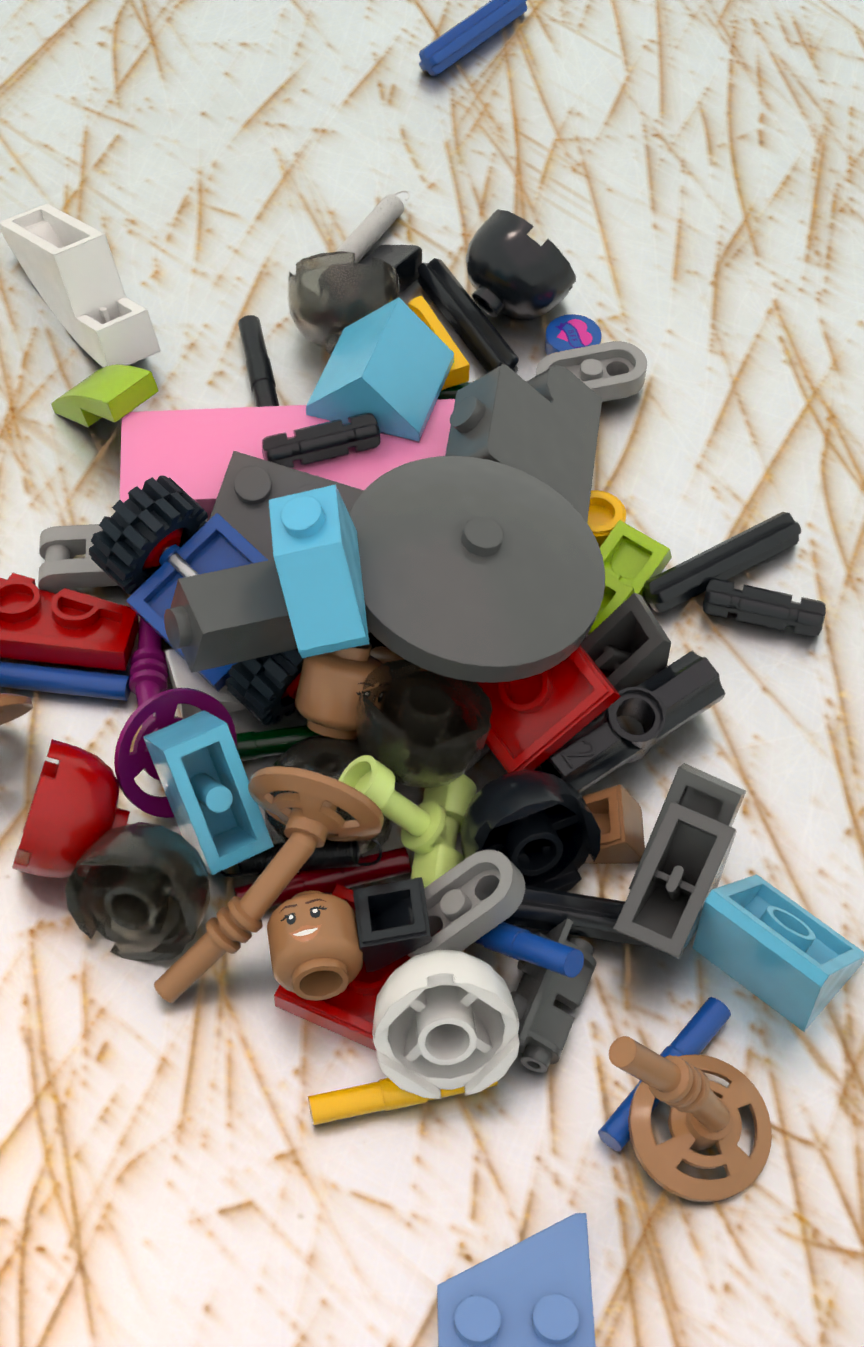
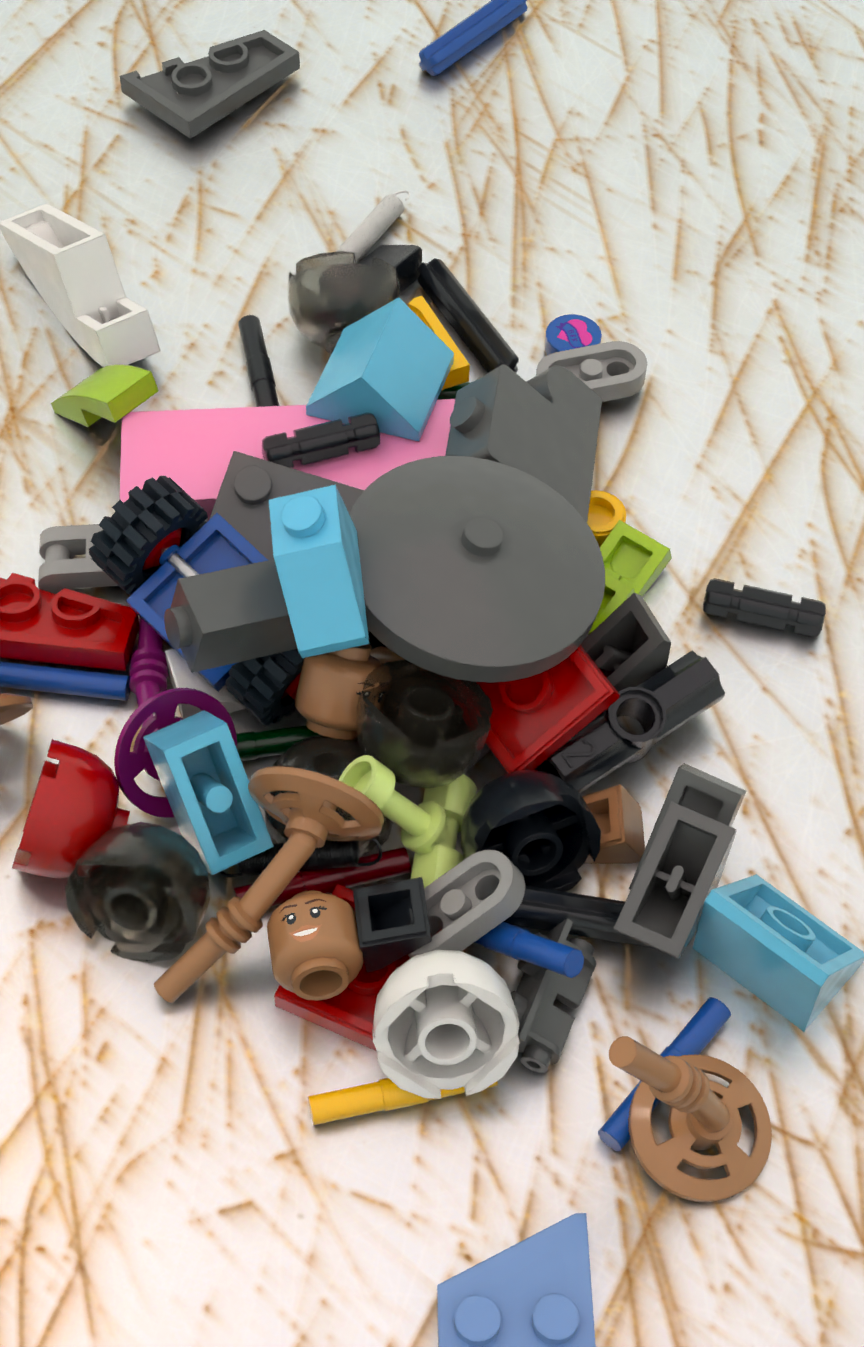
(210, 88): none -> dark grey wing
(514, 271): black cylinder -> none
(721, 562): black axle -> none

